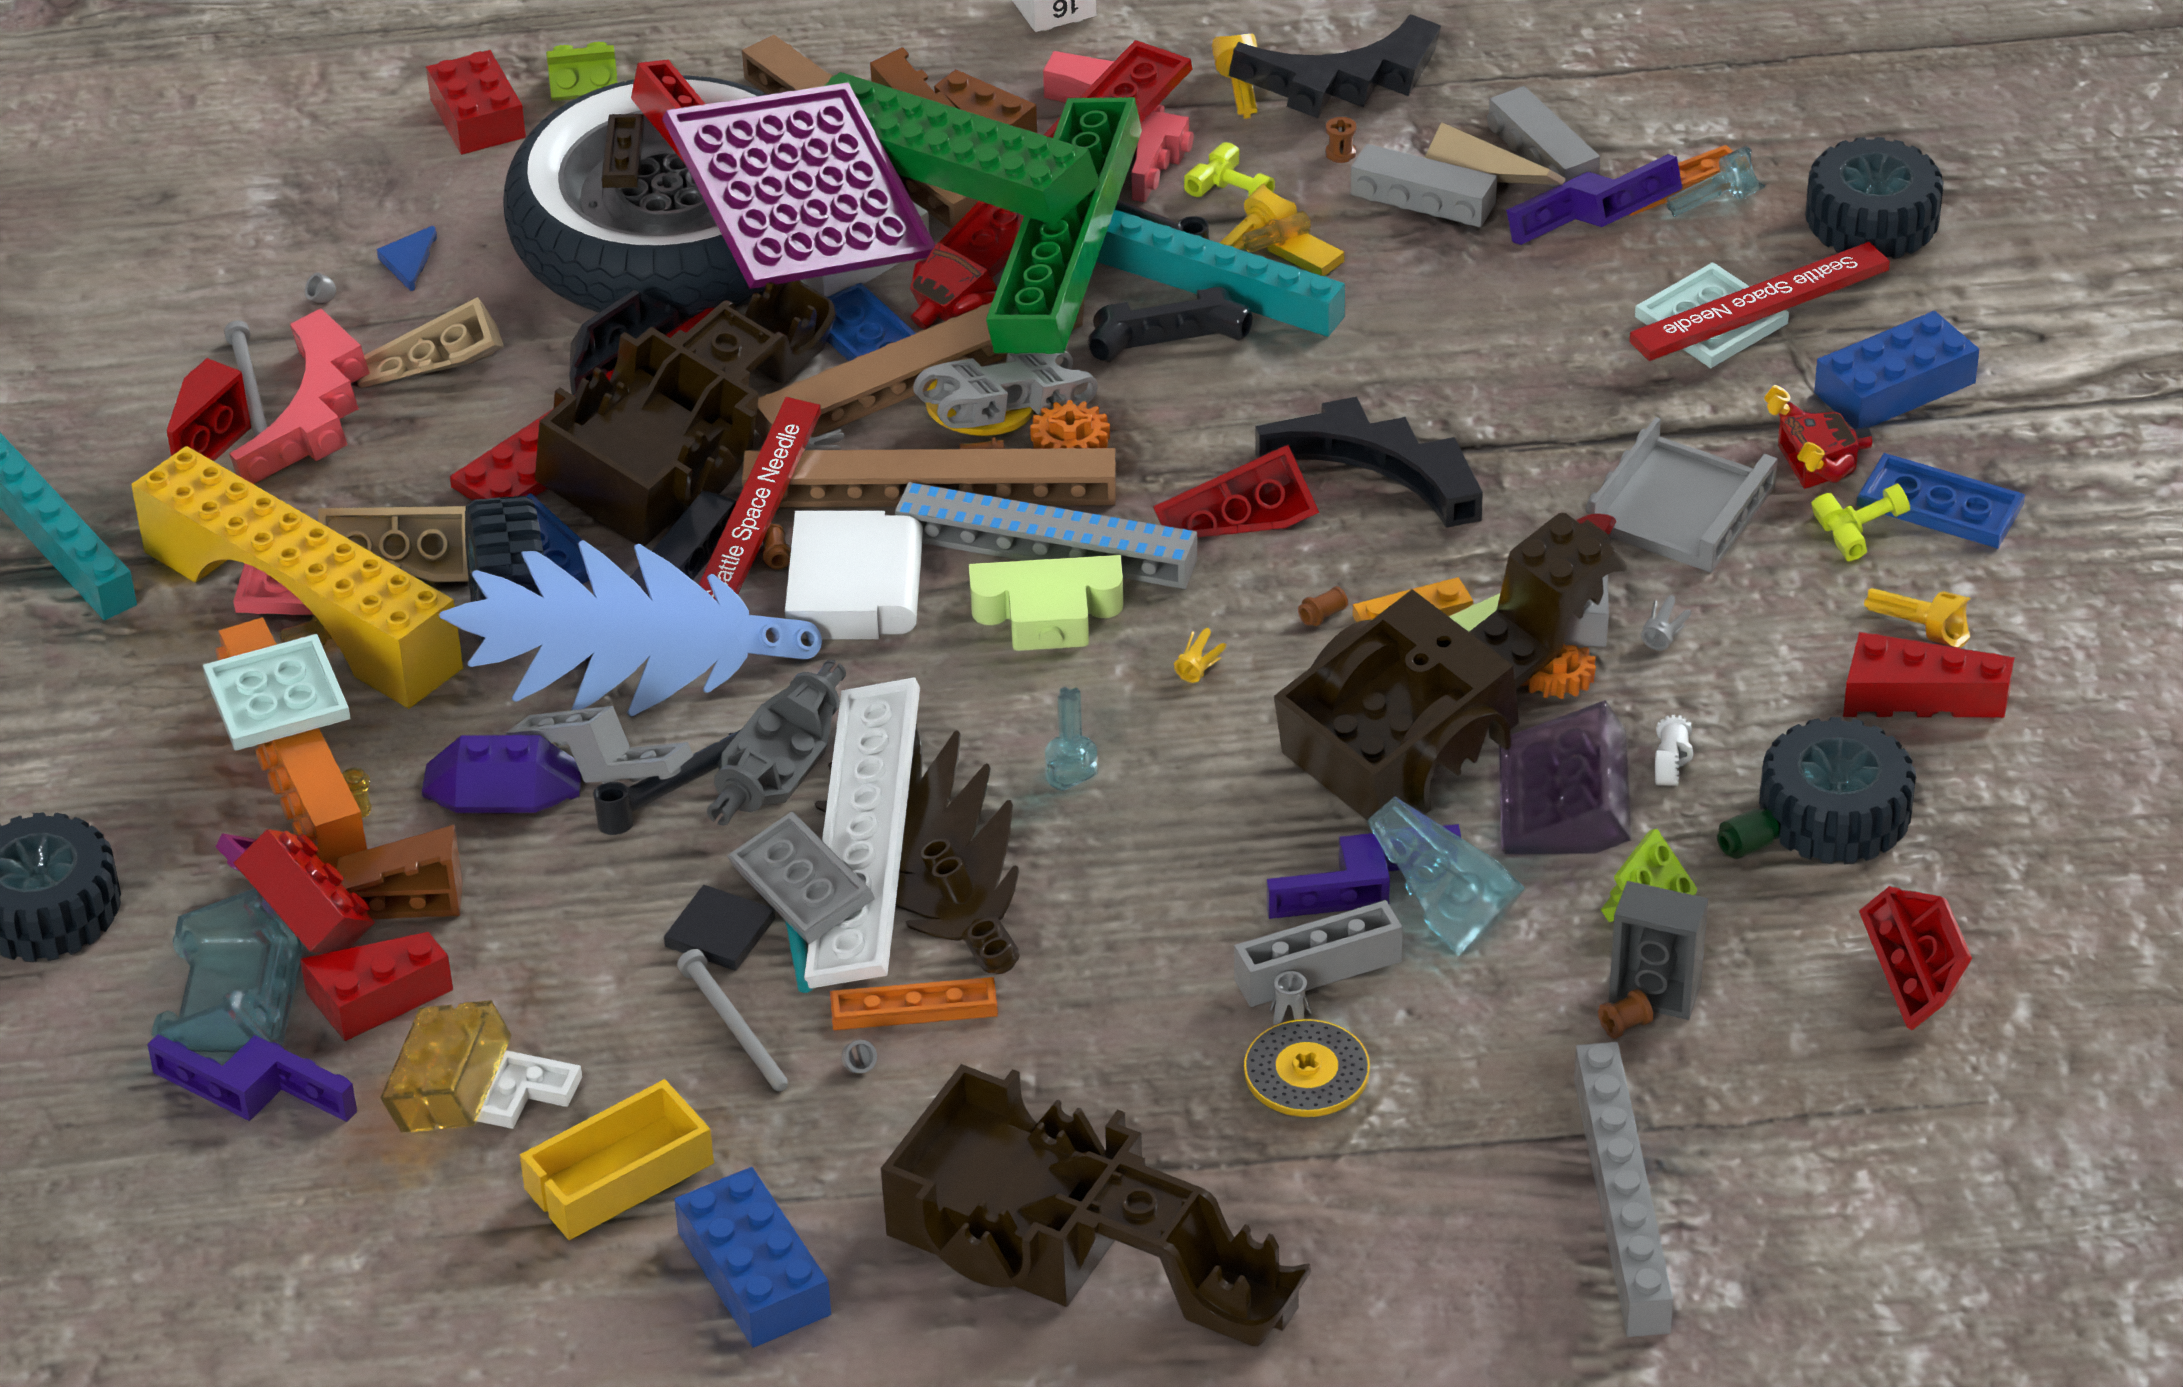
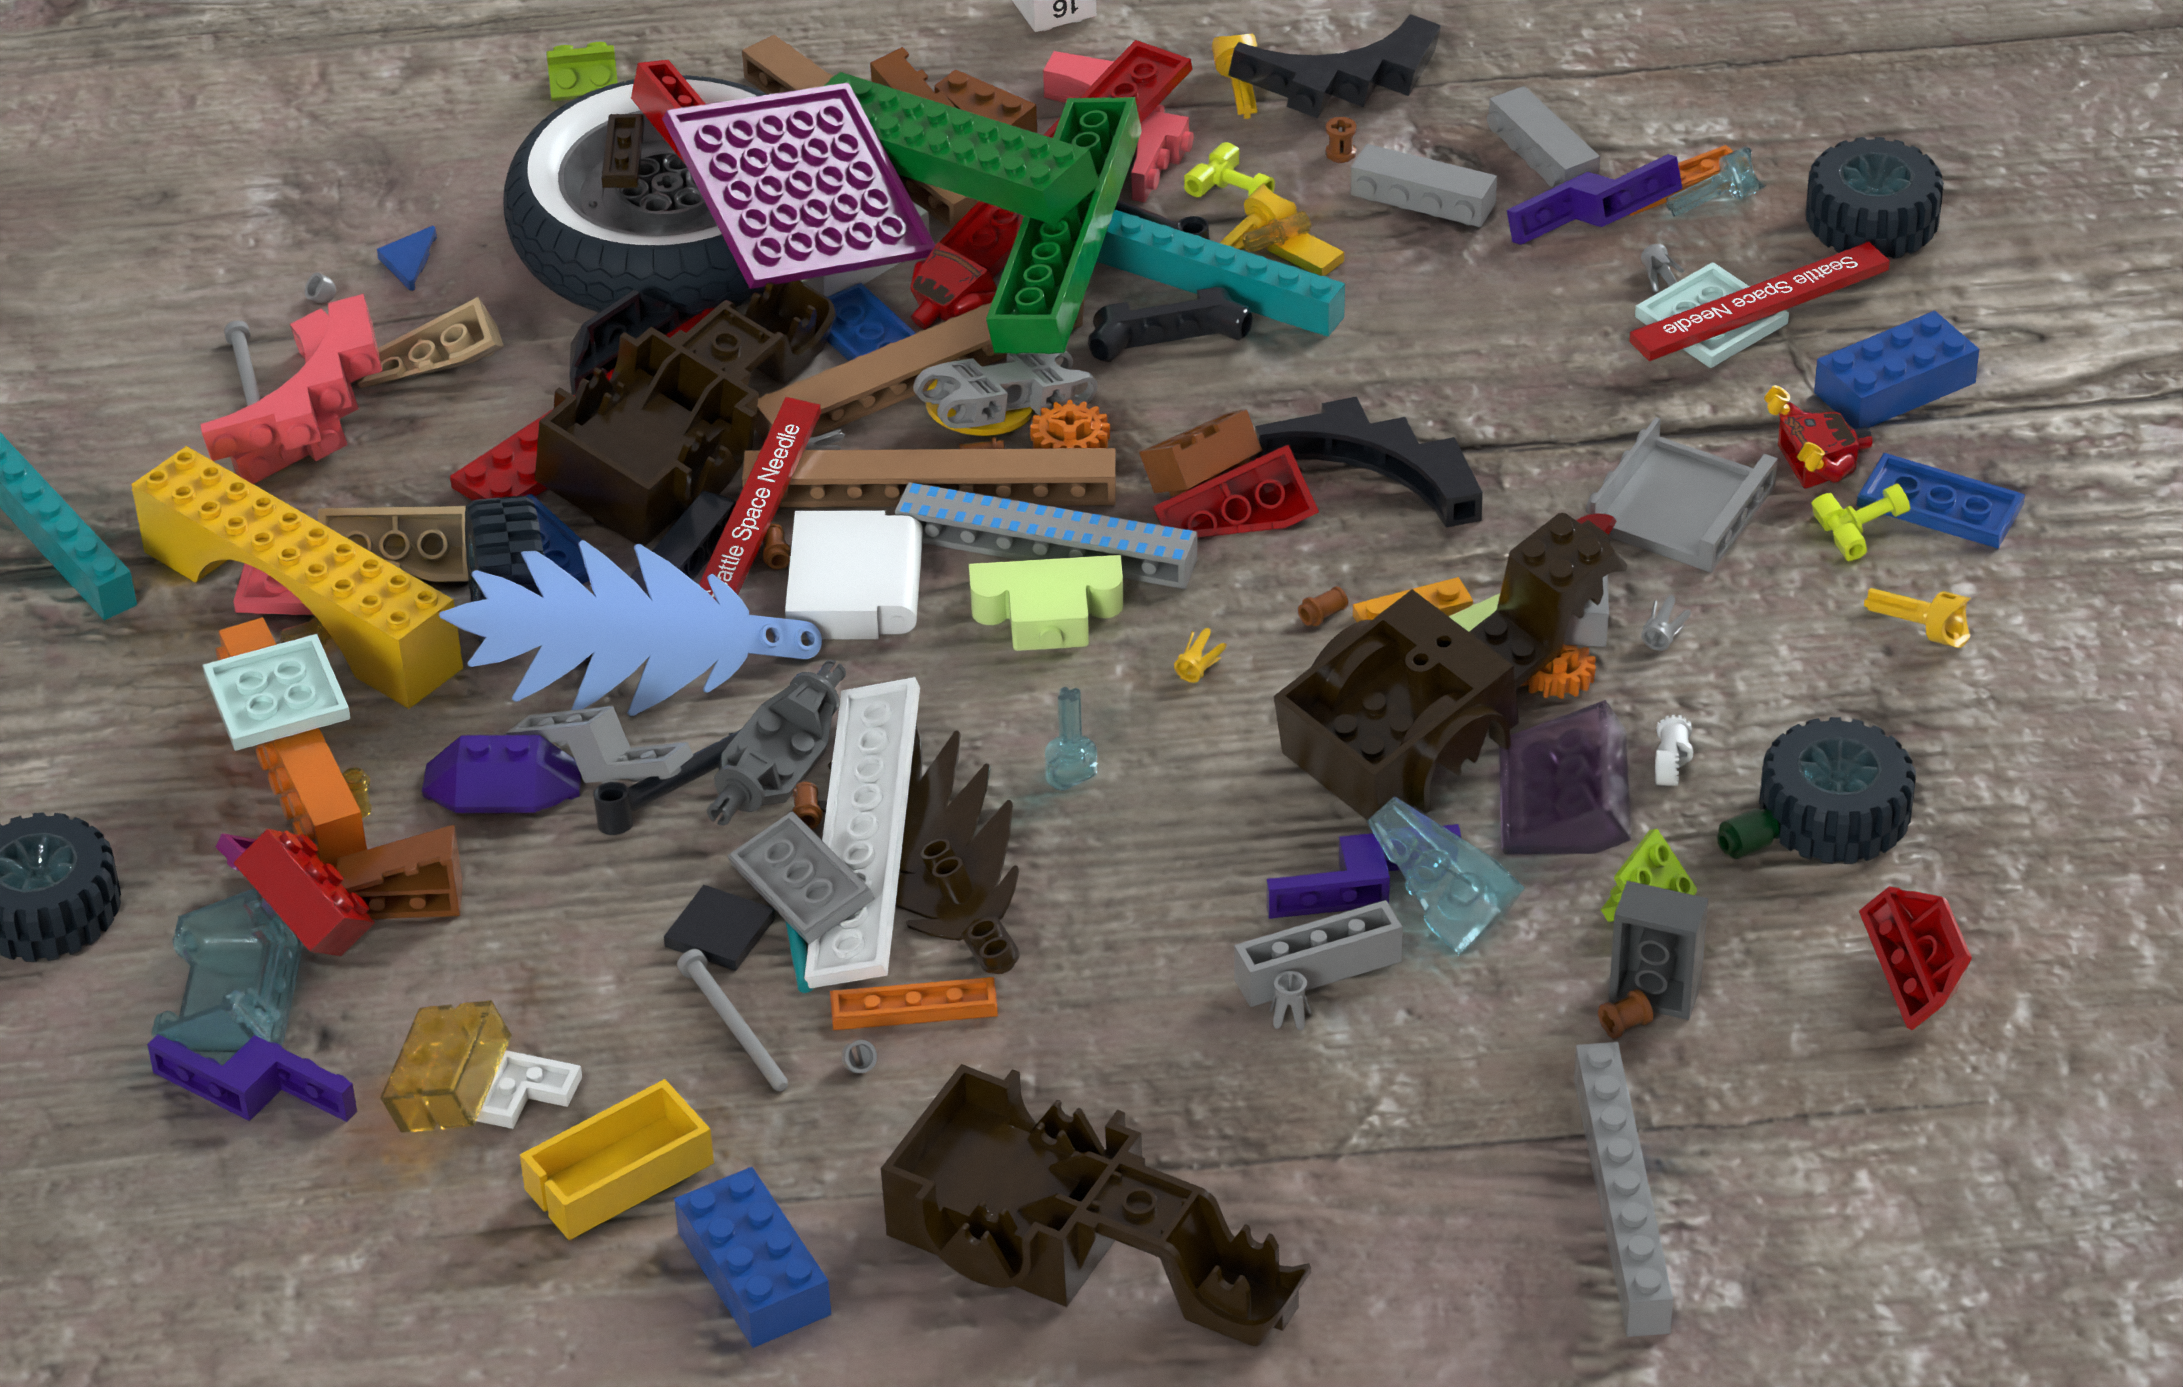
(209, 410): red slope -> none
(318, 388): none -> coral arch
(376, 981): red wedge -> none
(476, 102): red brick -> none
(807, 804): none -> dark orange pin
(1201, 453): none -> dark orange wedge
(1281, 1051): piece -> none
(1470, 152): tan wedge -> none
(1657, 261): none -> light grey piece
(1925, 679): red wedge -> none

